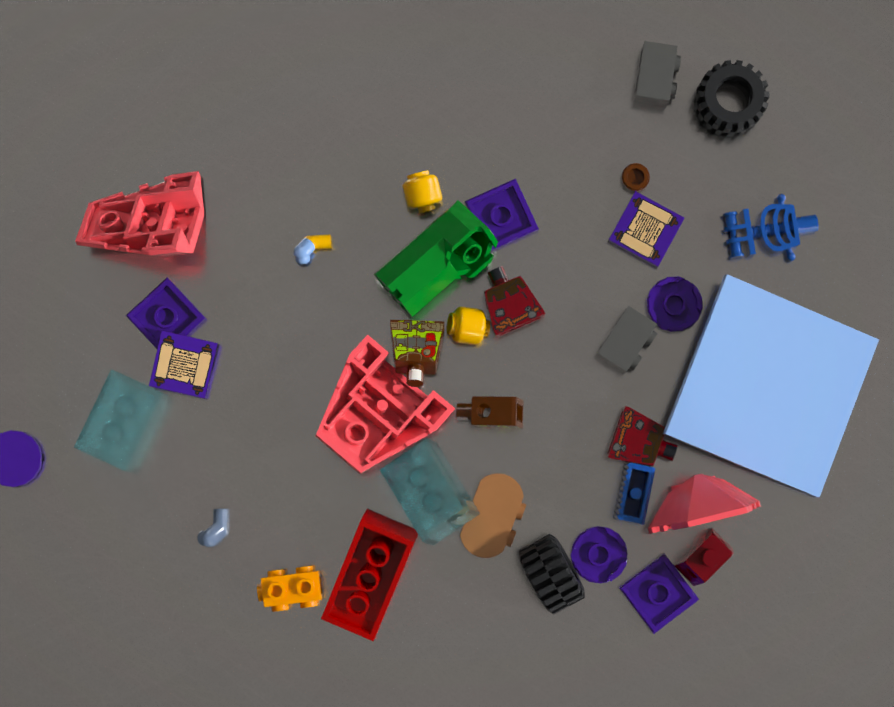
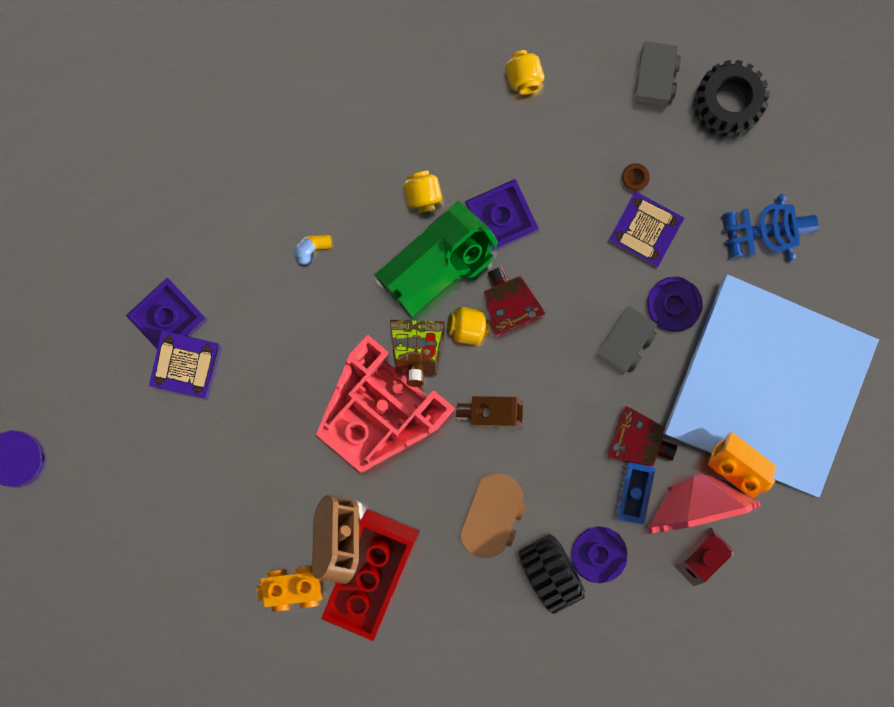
(121, 421): clear light blue brick -> none
(149, 221): coral wedge -> none
(215, 532): sand blue arm -> none
(335, 539): none -> medium nougat brick
(429, 491): clear light blue brick -> none
(524, 72): none -> yellow head
(658, 593): dark purple tile -> none
(742, 465): none -> light orange brick

